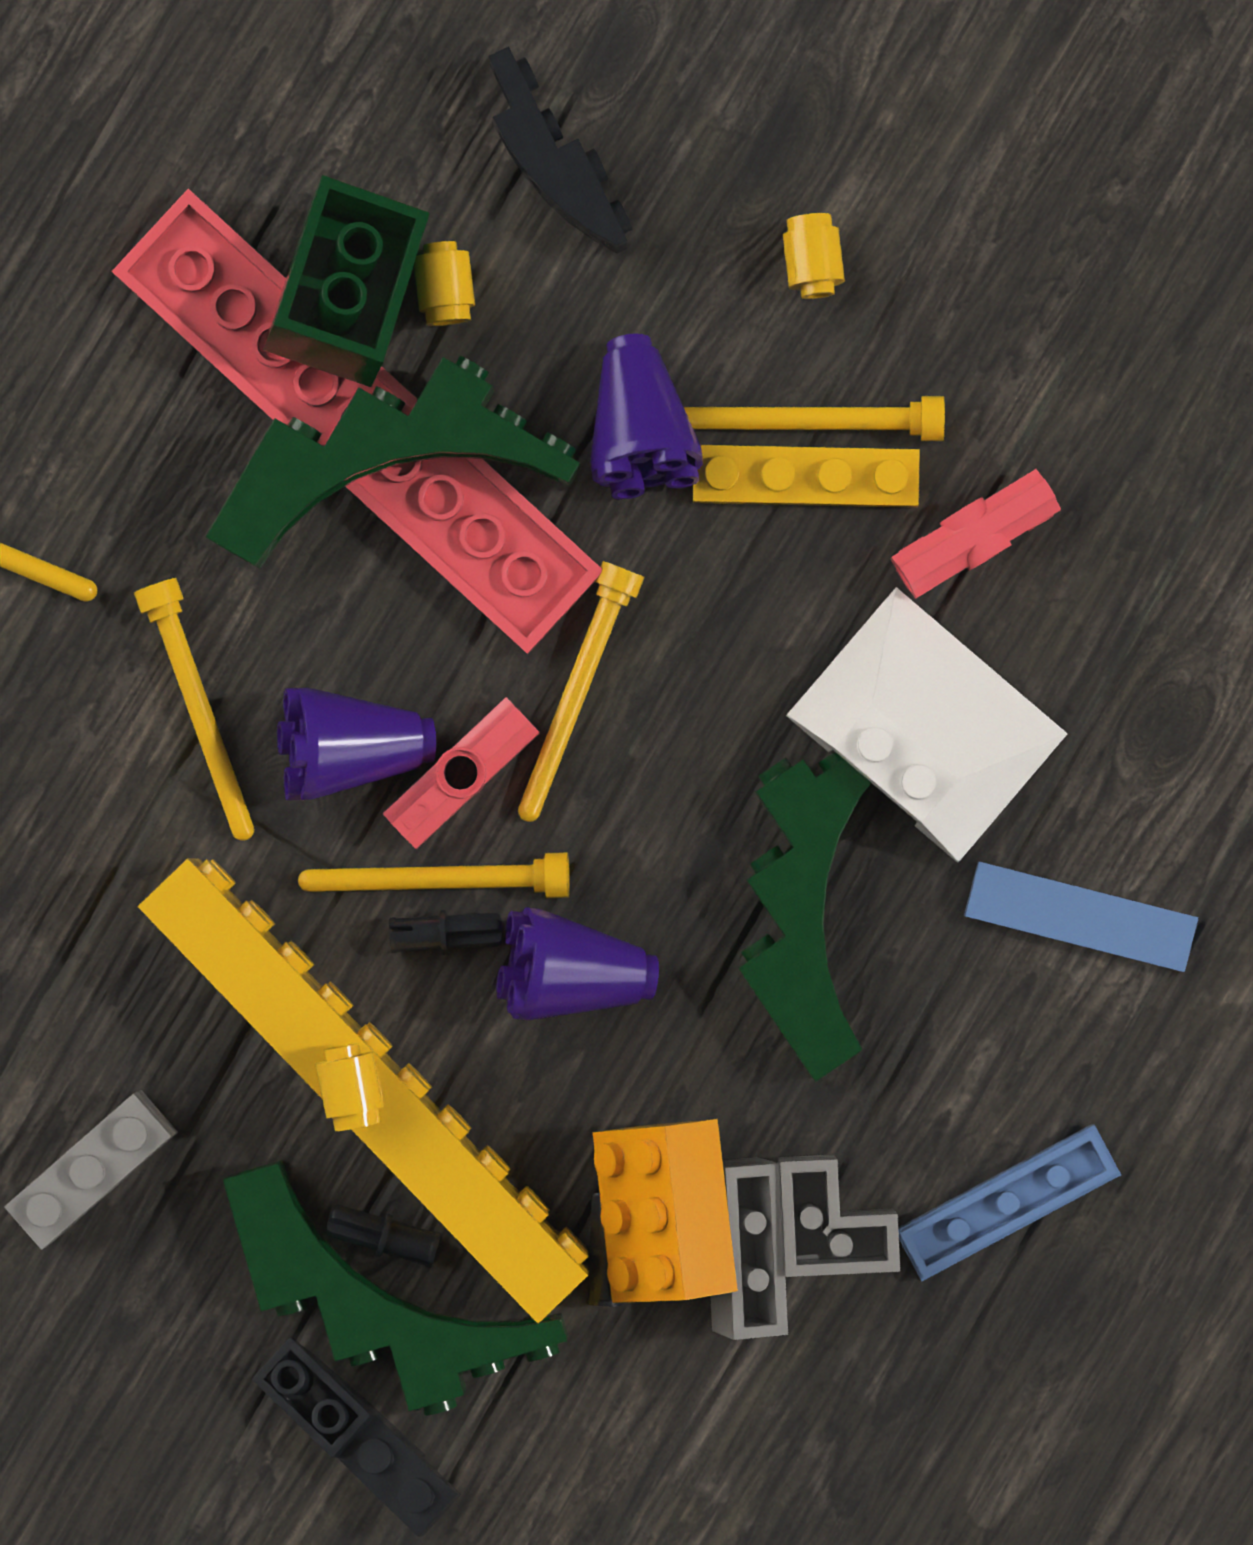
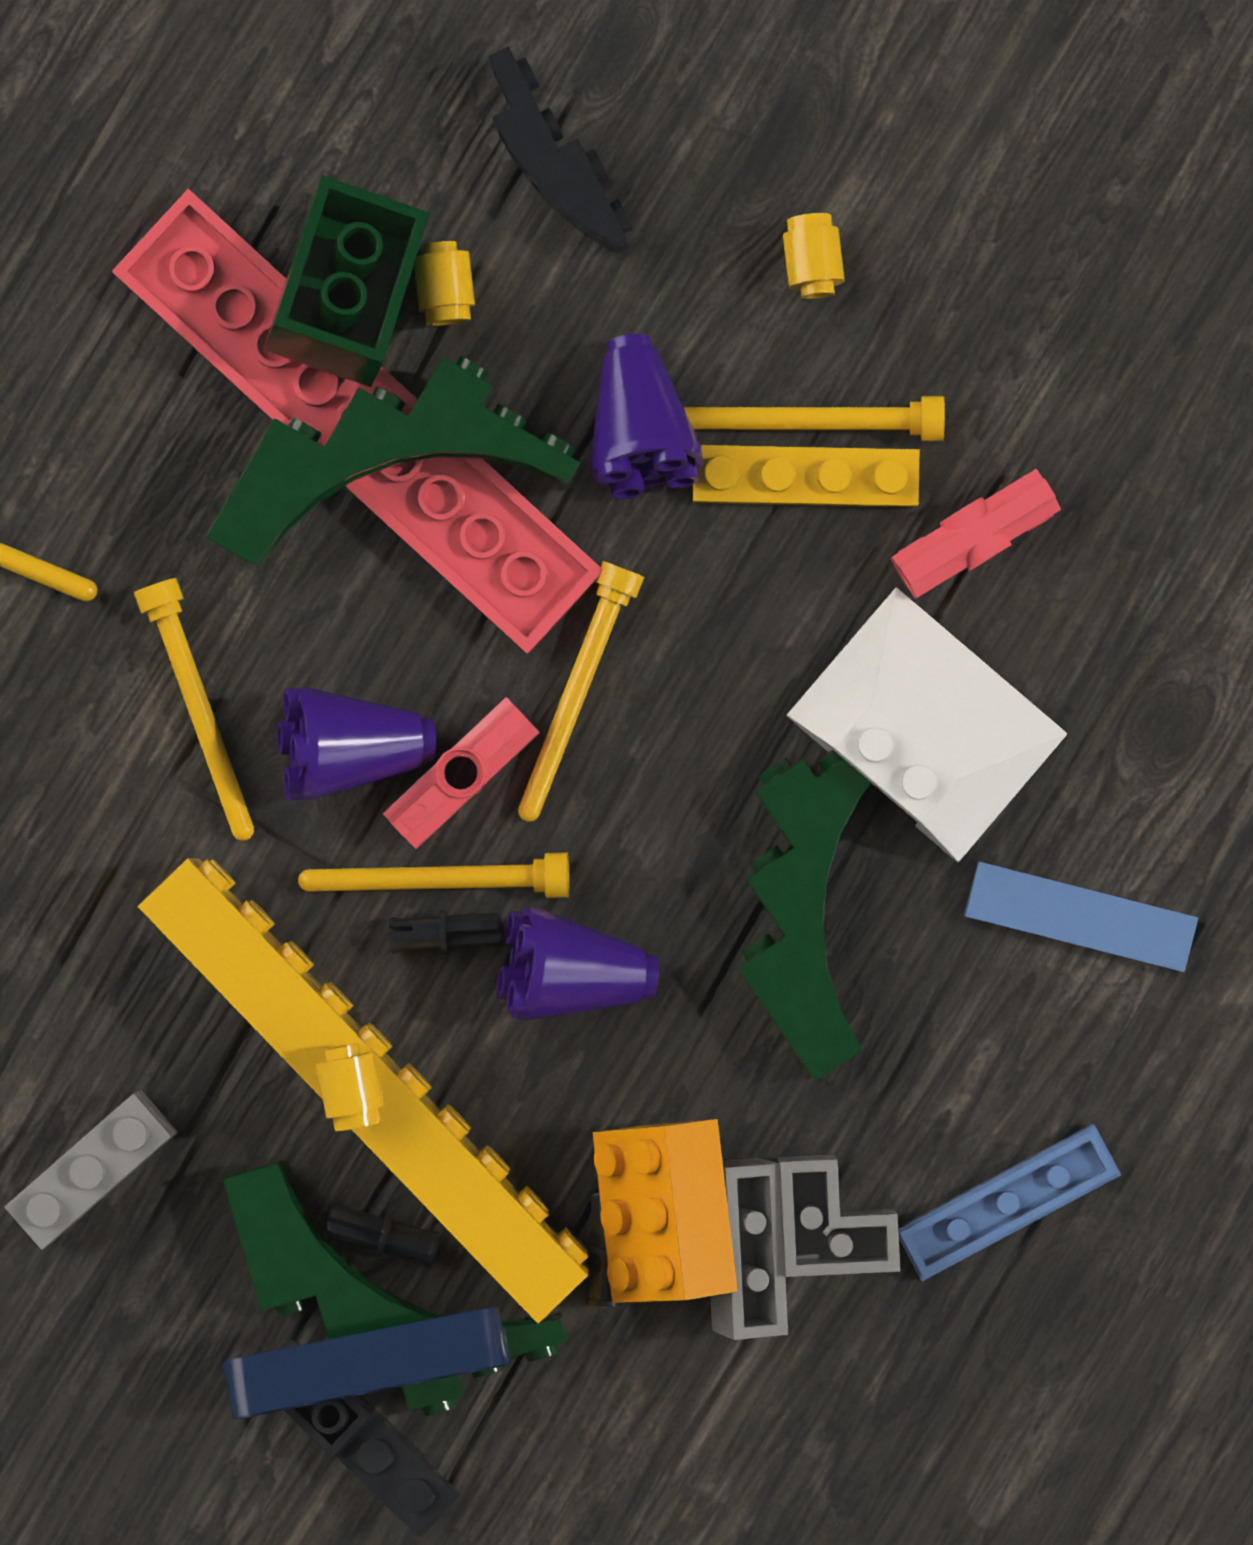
(365, 1363): none -> dark blue beam

